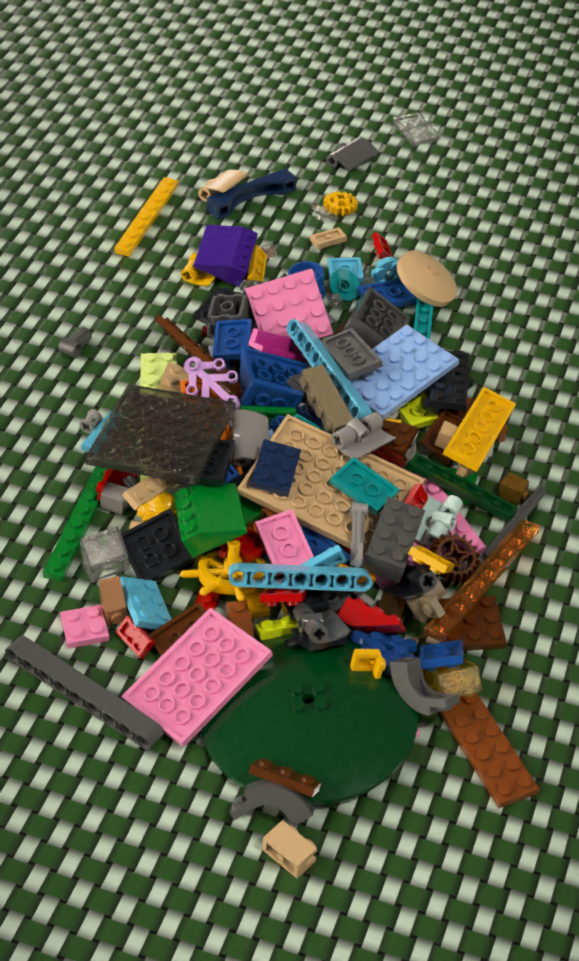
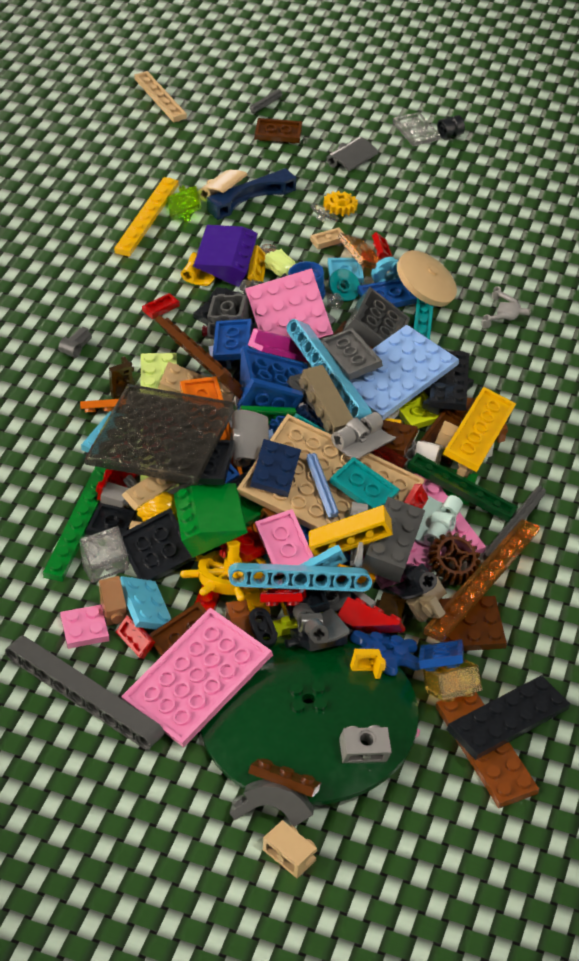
(90, 406): none -> orange plate
(91, 421): light grey bush -> none
(110, 516): none -> black plate
(120, 377): none -> dark brown bracket
(160, 96): none -> tan plate
(160, 306): none -> red plate
(184, 203): none -> clear neon green plate
(209, 380): lavender plant -> none
(263, 629): none -> black plate
(265, 101): none -> dark grey axle
(278, 130): none -> reddish brown plate
(278, 262): none -> yellowish green piece
(322, 485): none -> medium blue axle
(348, 532): none -> yellow brick
(355, 752): none -> light grey brick
(359, 250): none -> clear orange tile
(415, 691): dark grey arch -> none
(429, 450): none -> white brick
(437, 563): yellow plate -> none
(451, 126): none -> black wheel
(506, 310): none -> light grey piece
(508, 717): none -> black plate
(514, 489): pearl gold brick -> none

